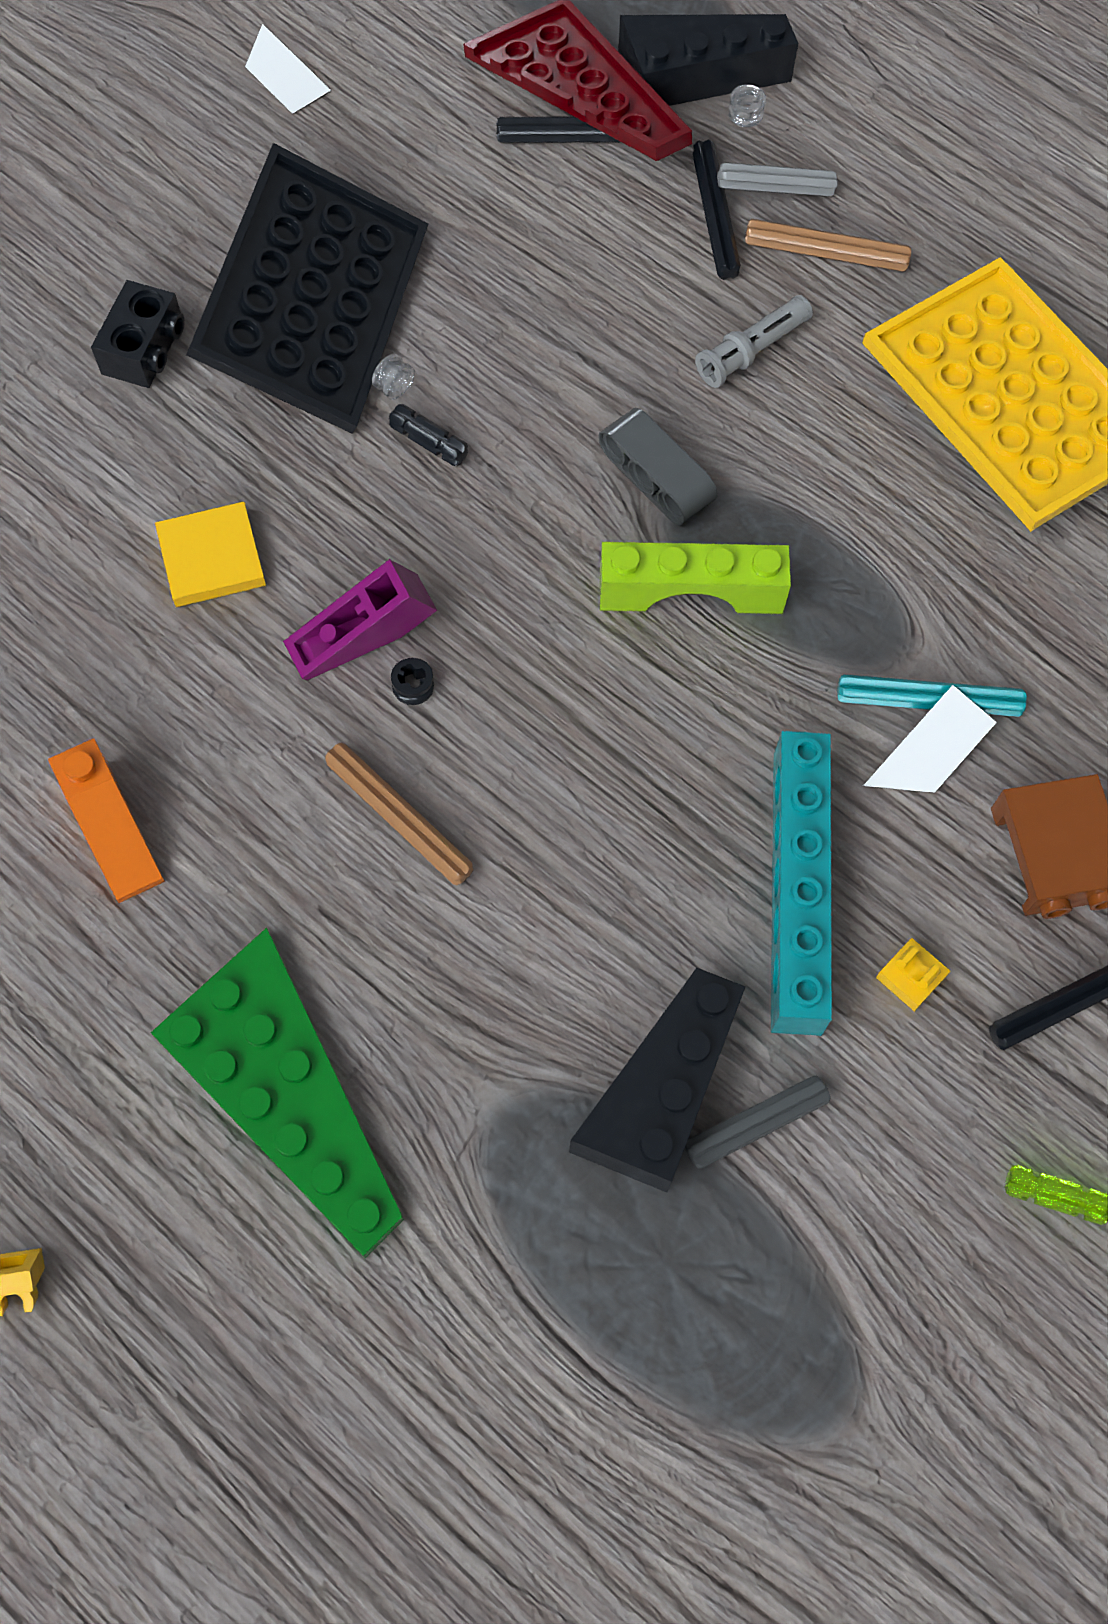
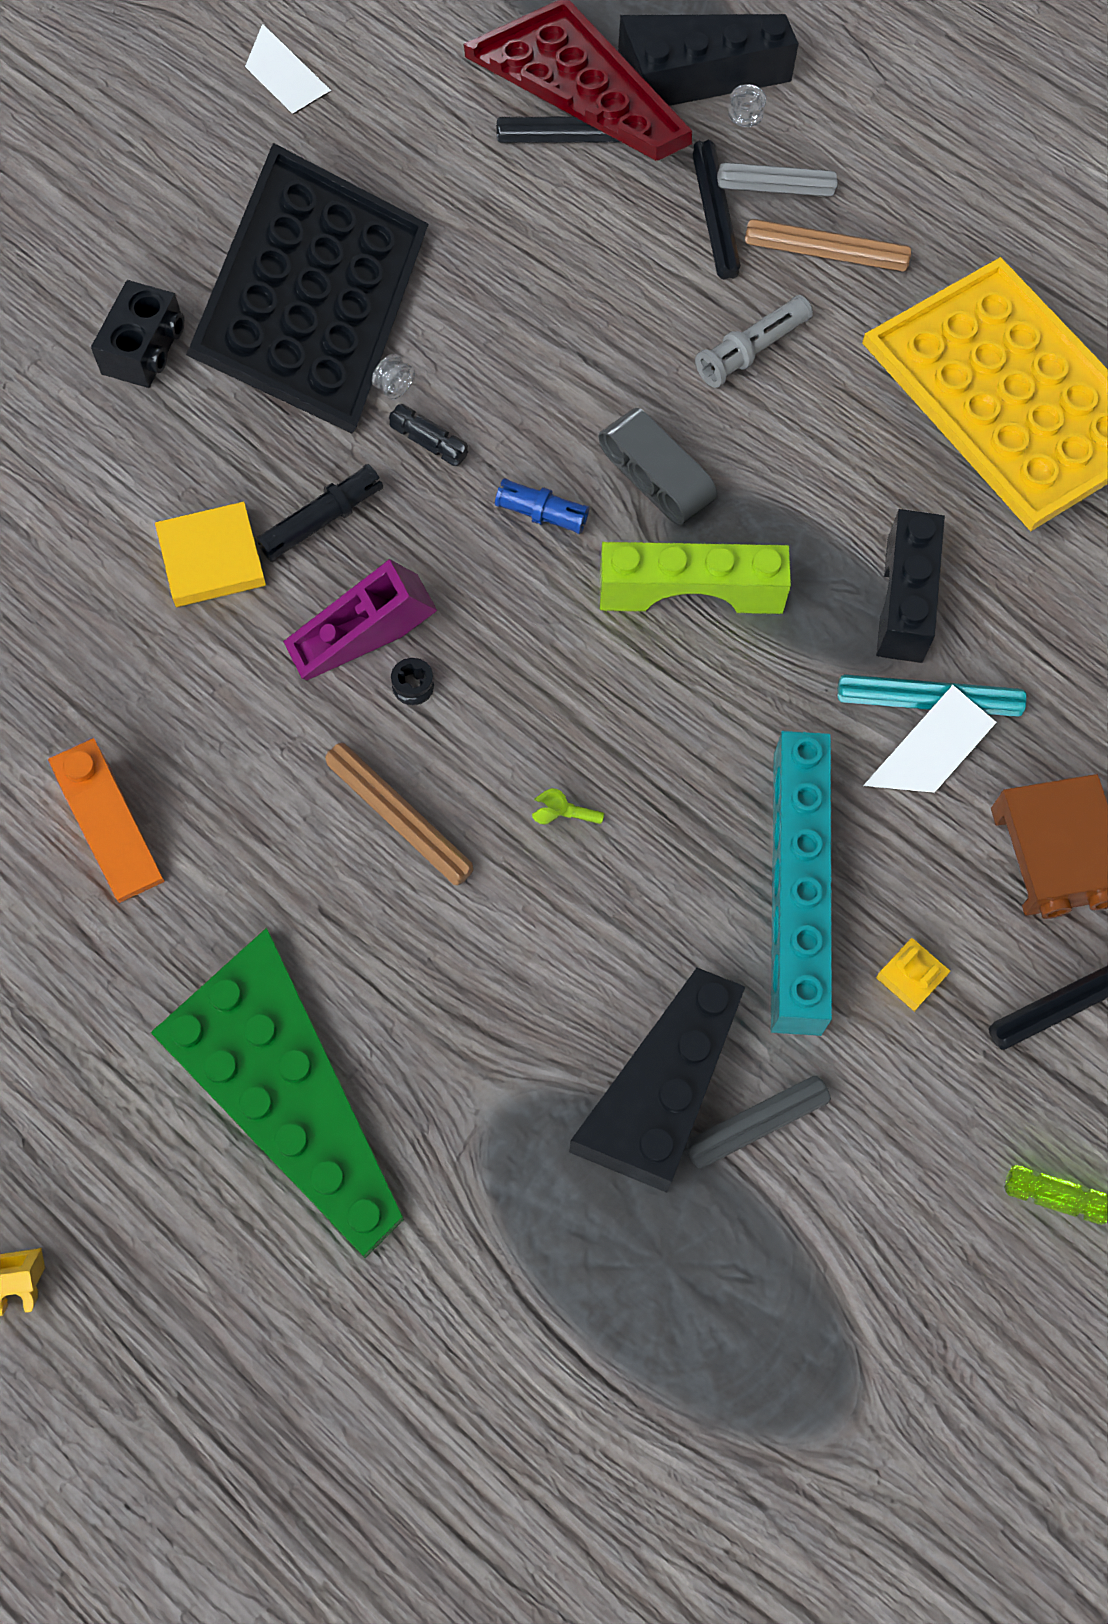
(335, 502): none -> black pin
(542, 506): none -> blue pin
(559, 806): none -> lime hand
(913, 588): none -> black arch

